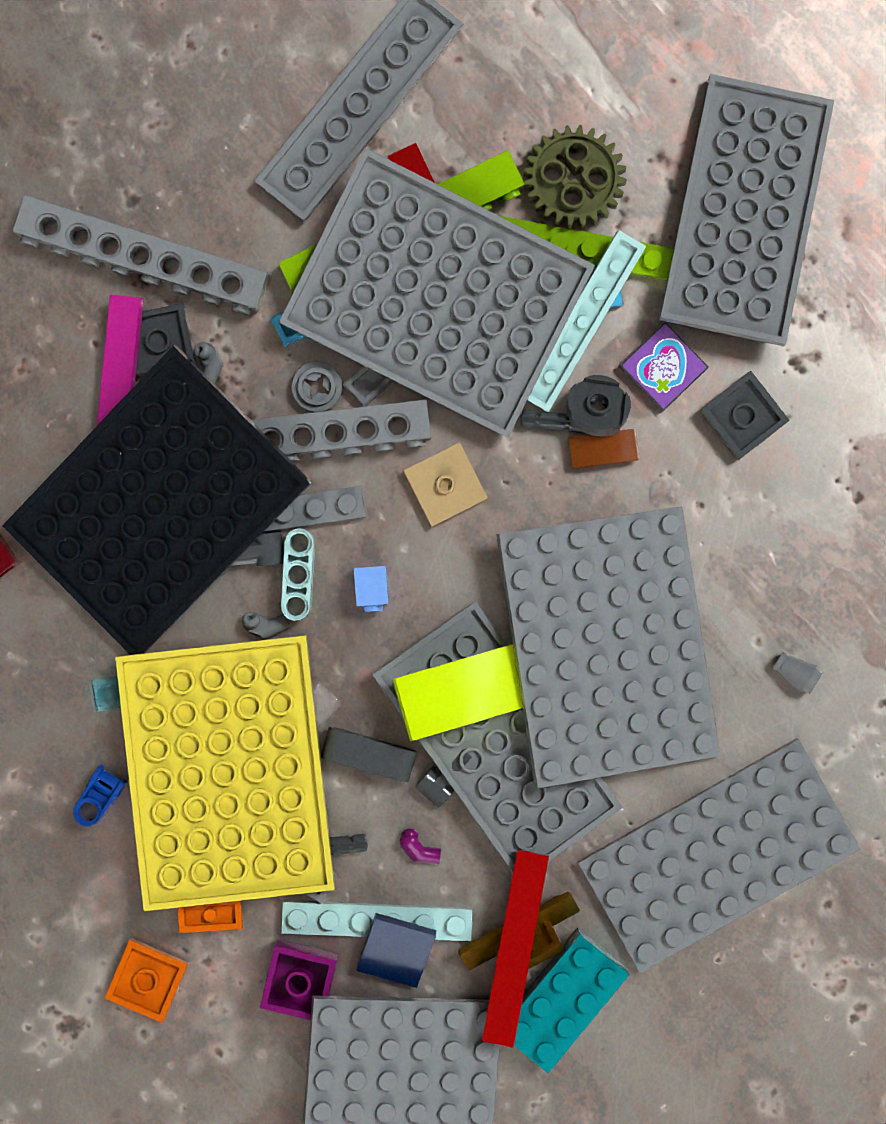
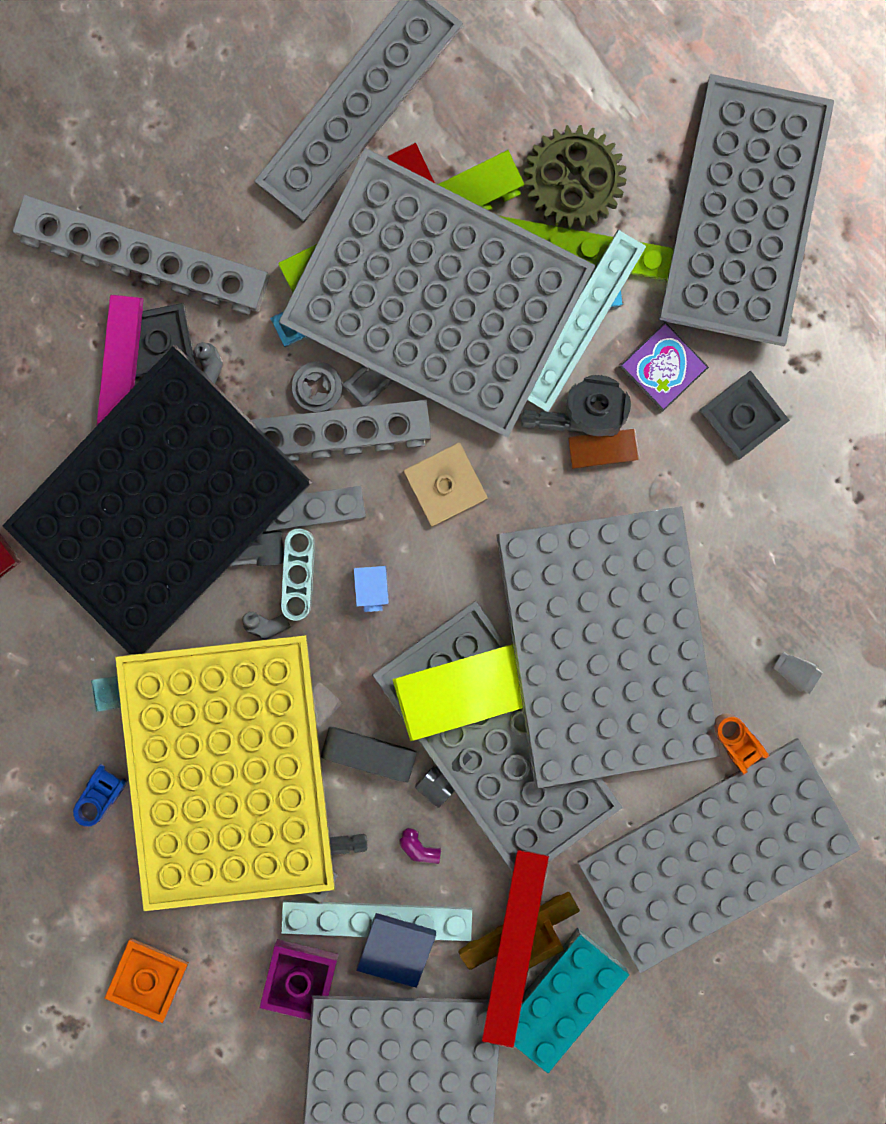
(211, 917): orange plate -> none
(742, 746): none -> orange piece

